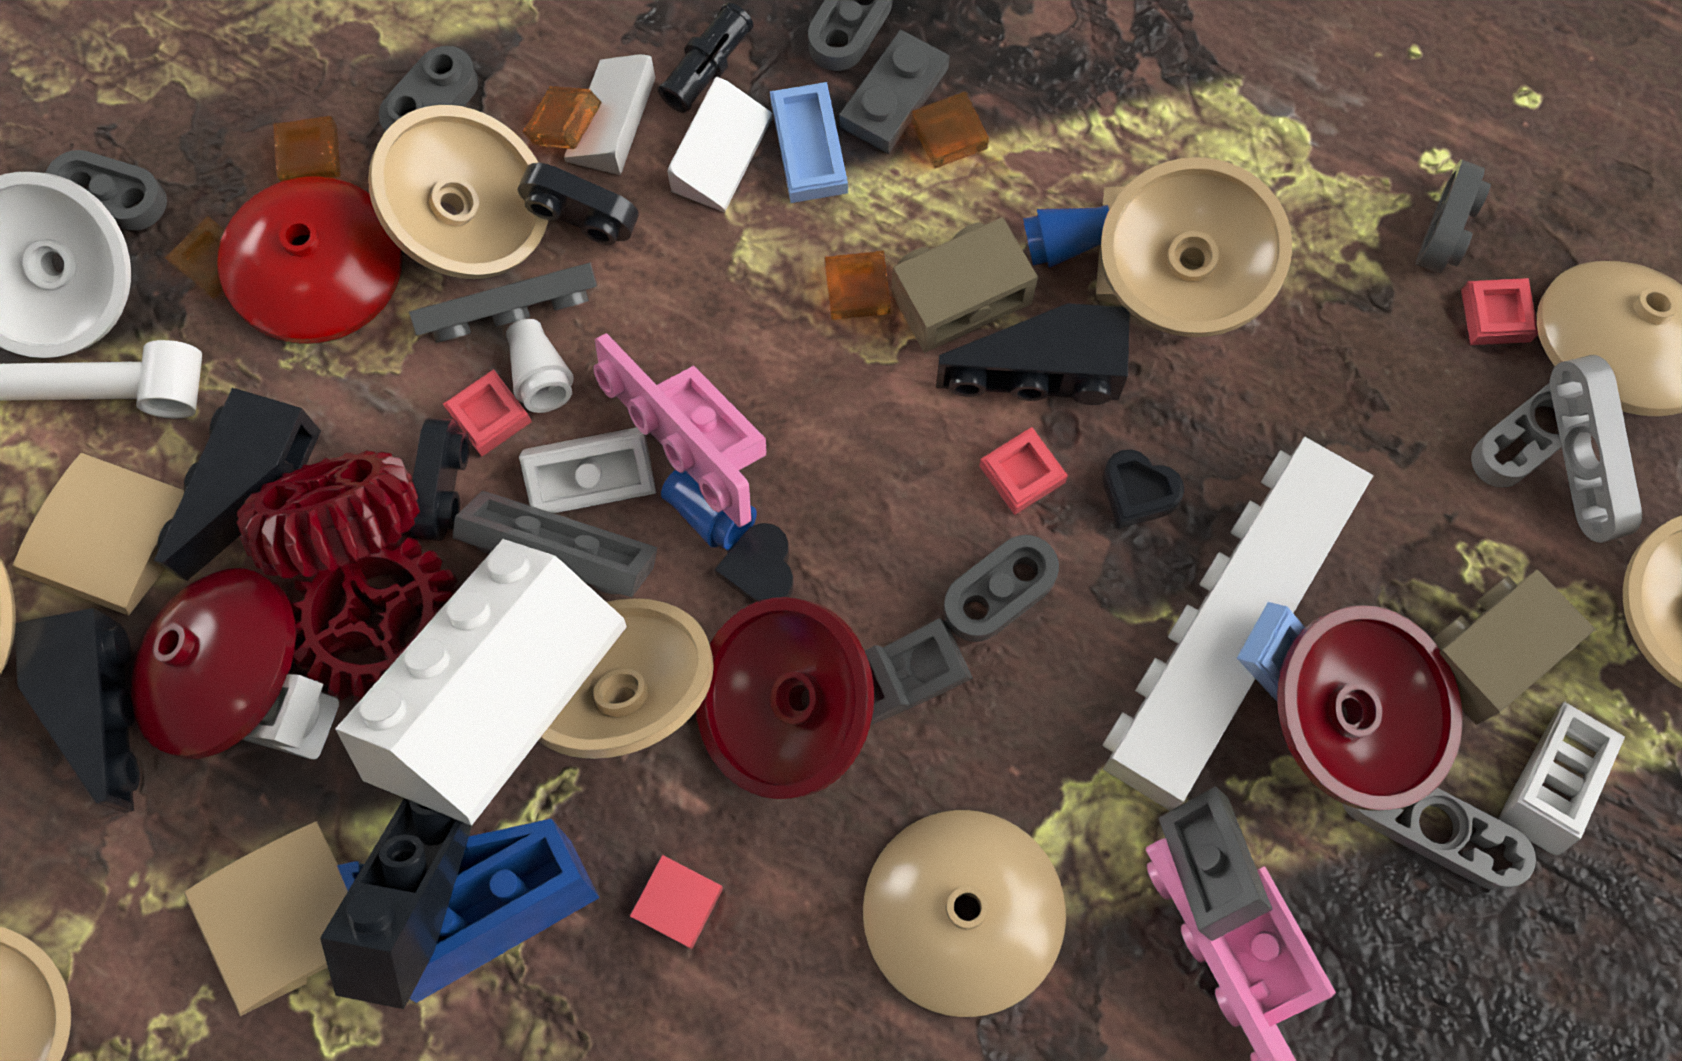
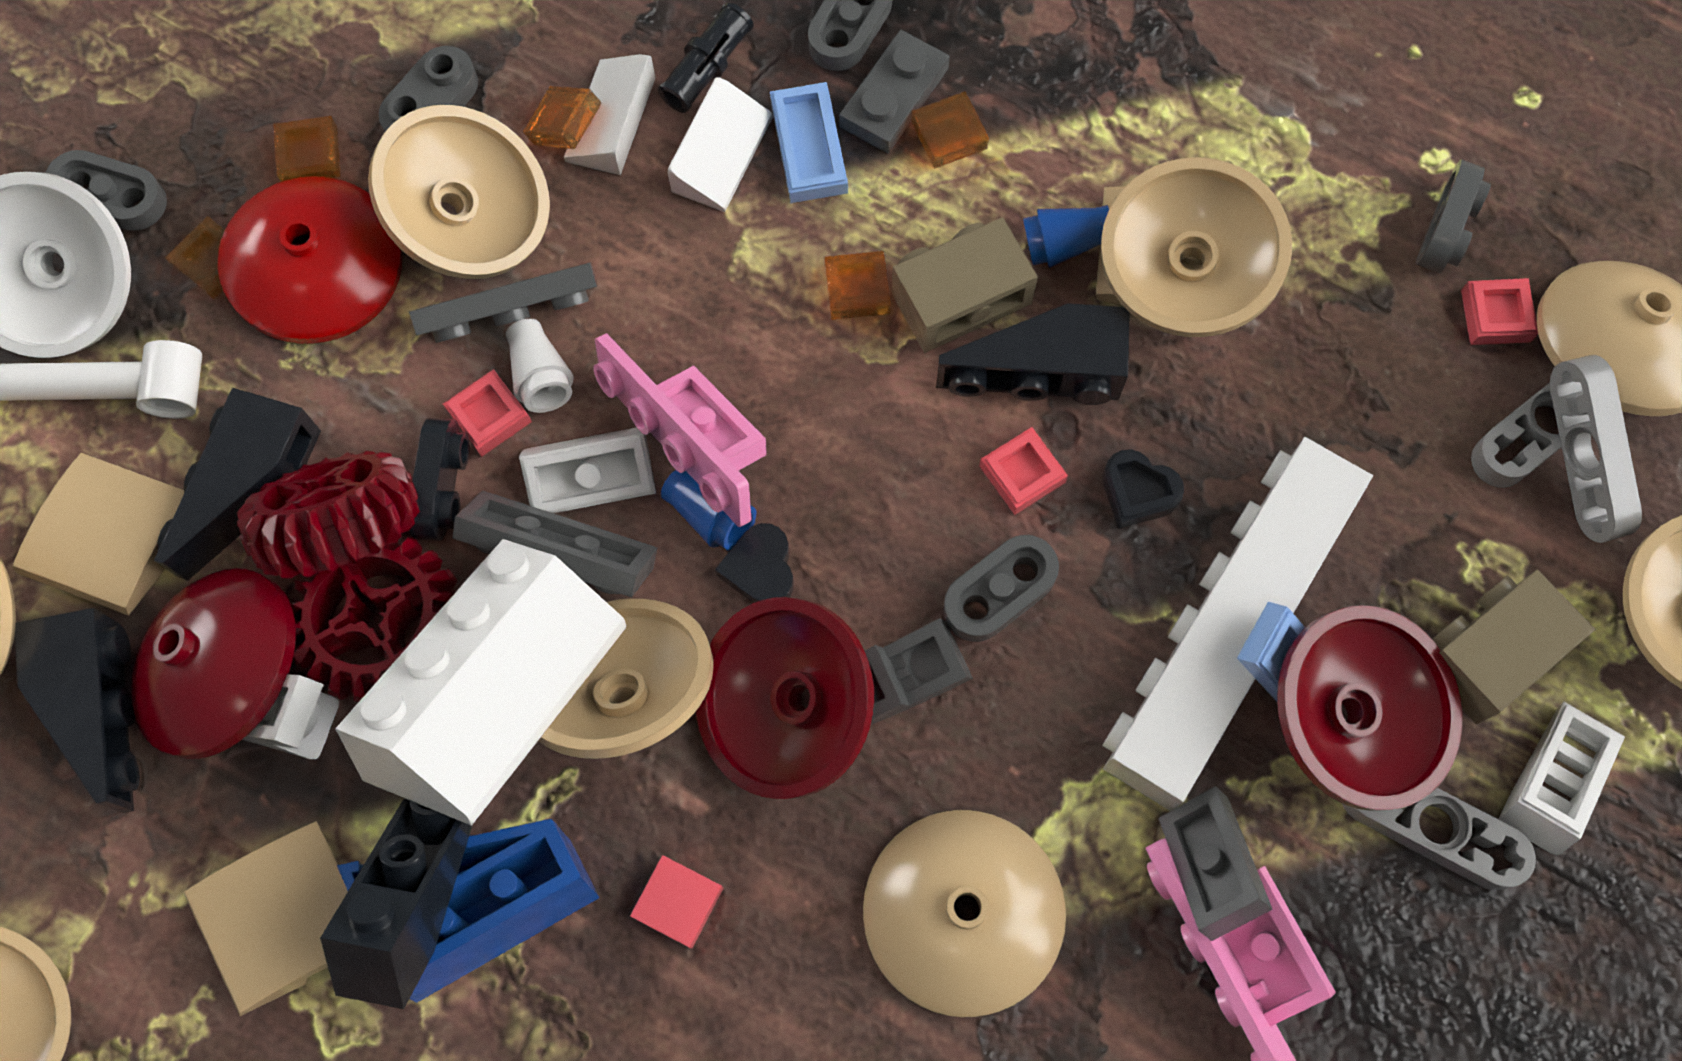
(564, 196): black plate -> none

